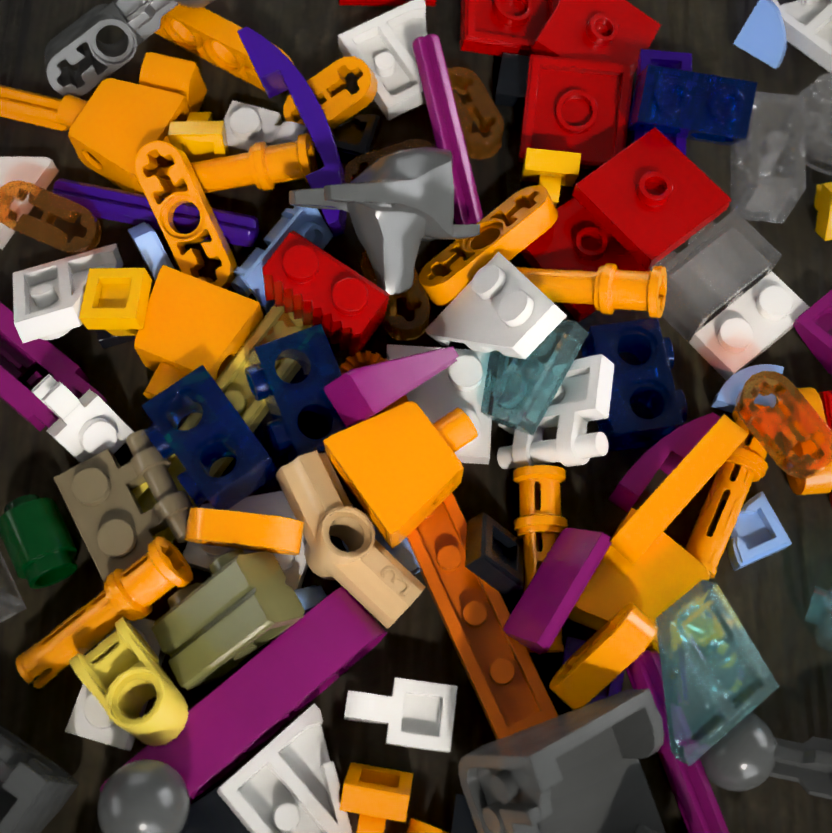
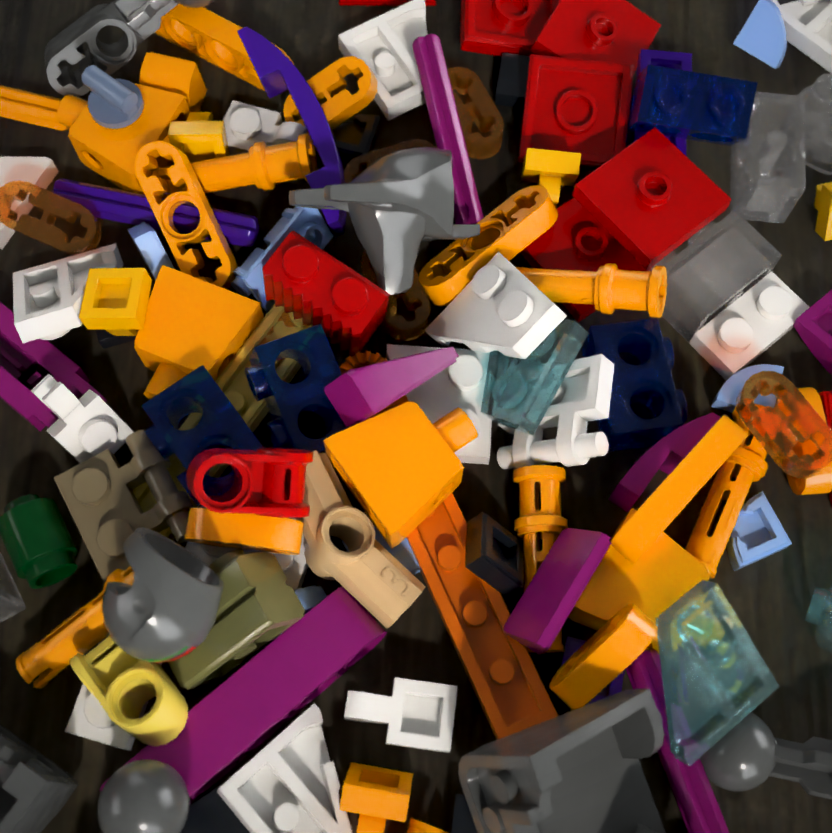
(112, 101): none -> sand blue plate
(167, 605): none -> dark grey helmet
(264, 482): none -> red piece

